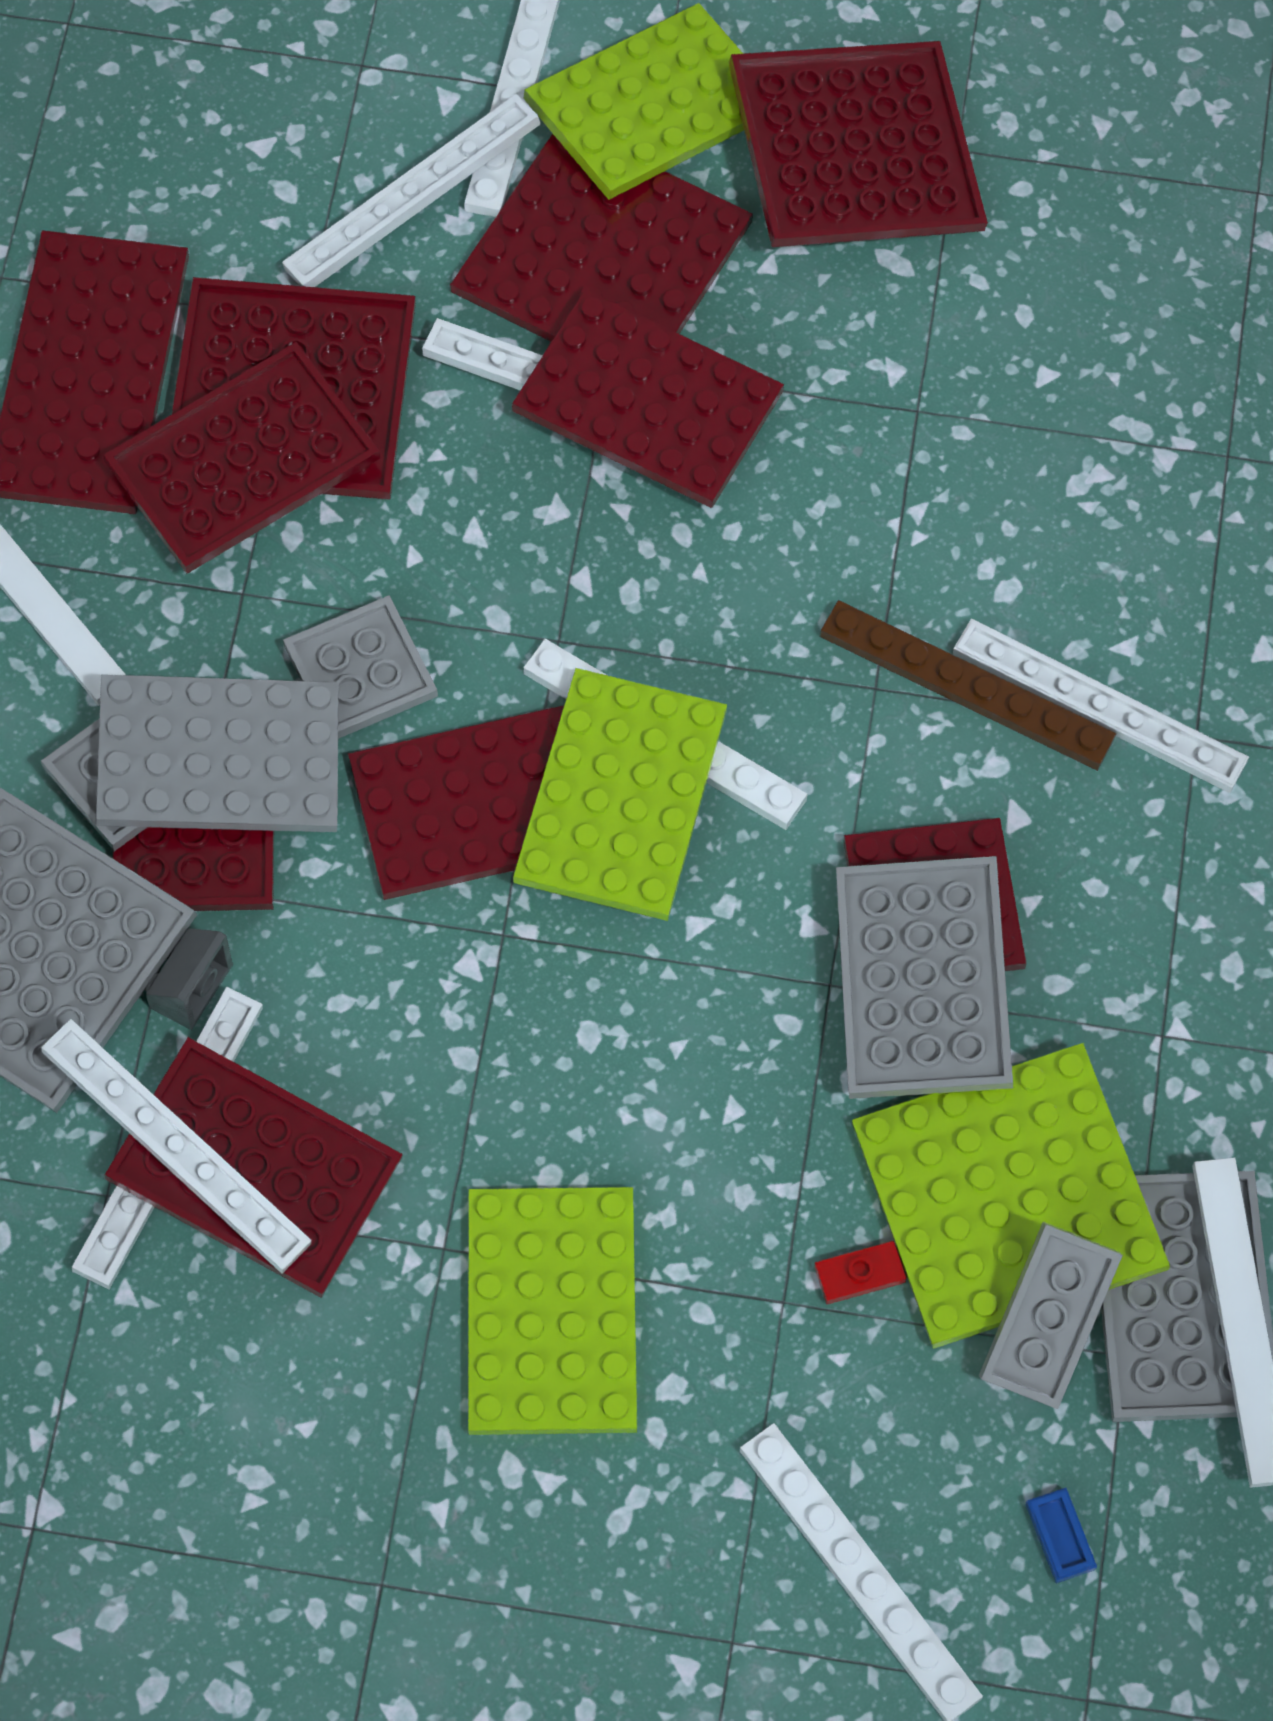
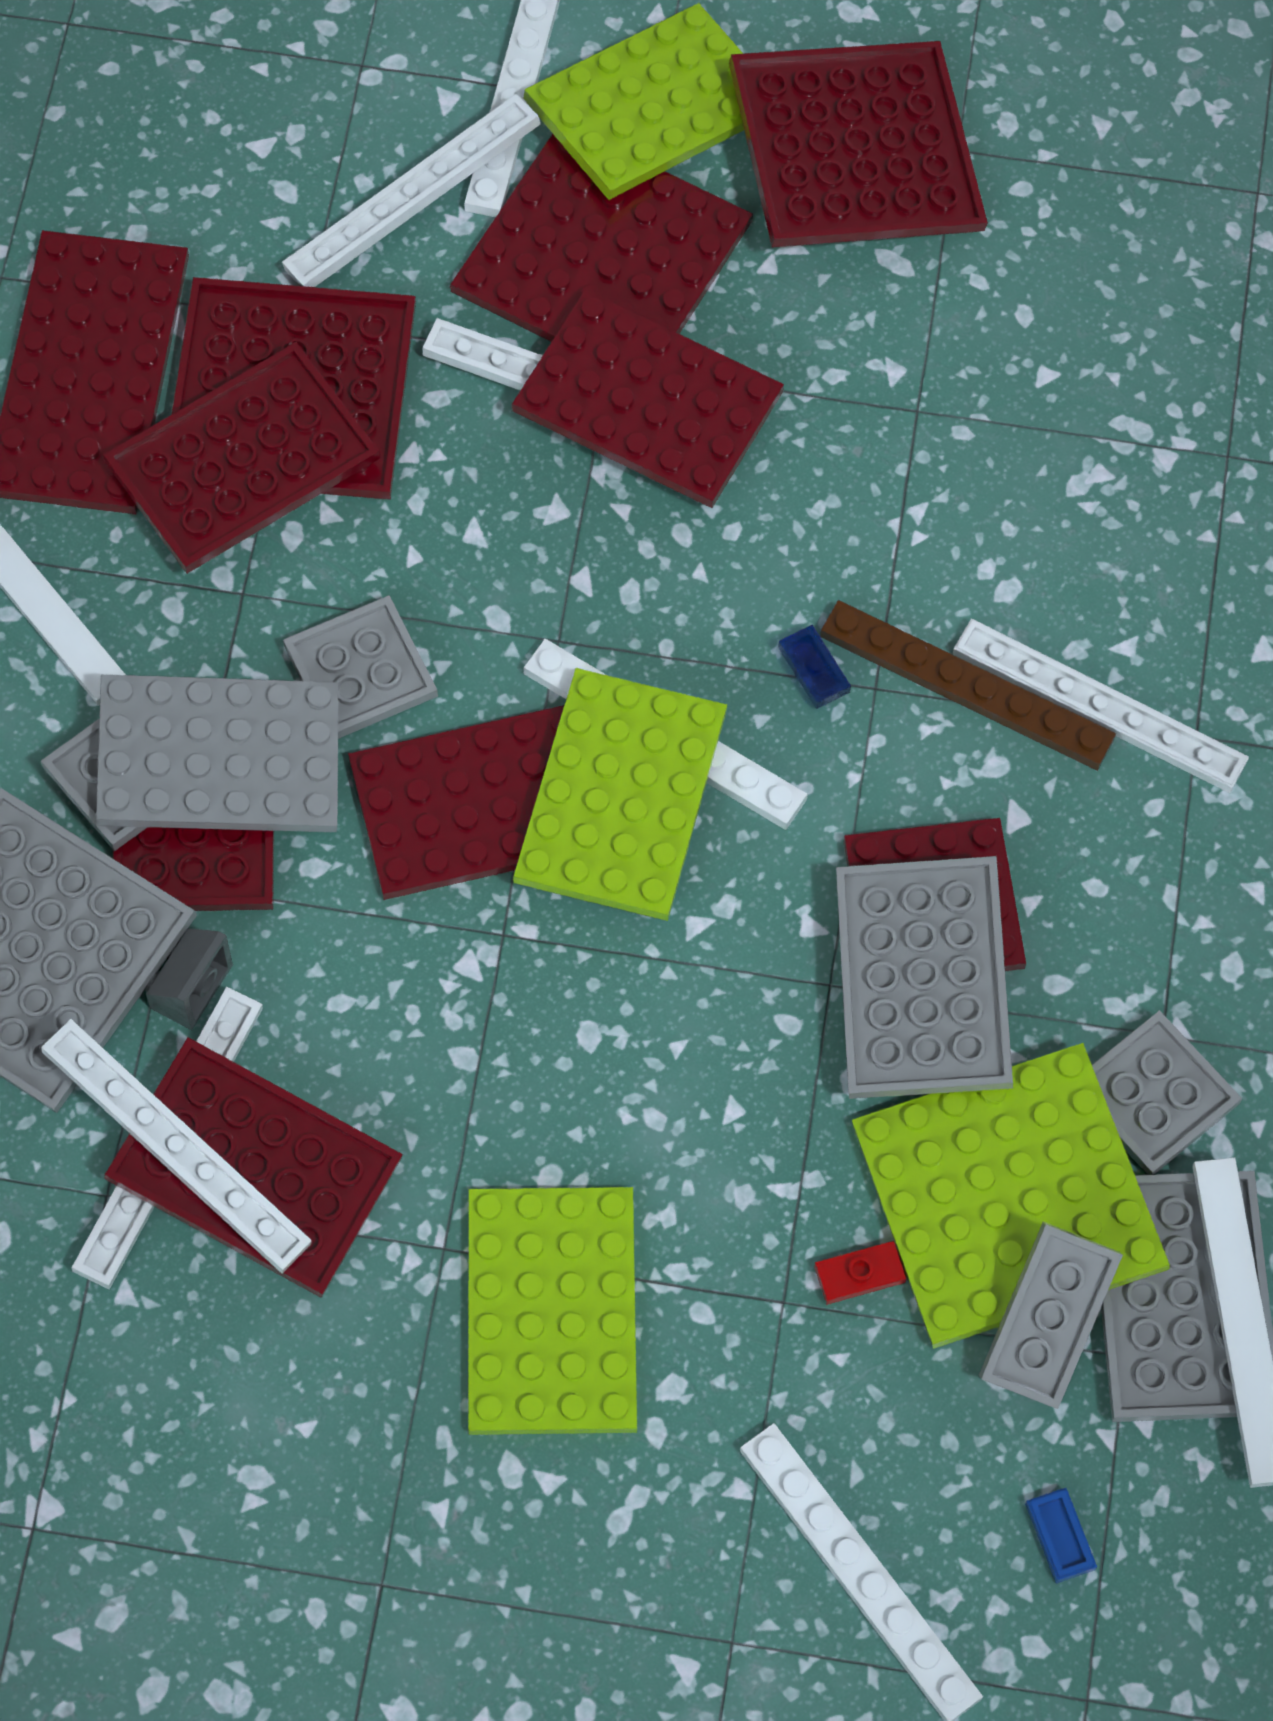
(814, 666): none -> clear blue plate
(1161, 1092): none -> light grey plate

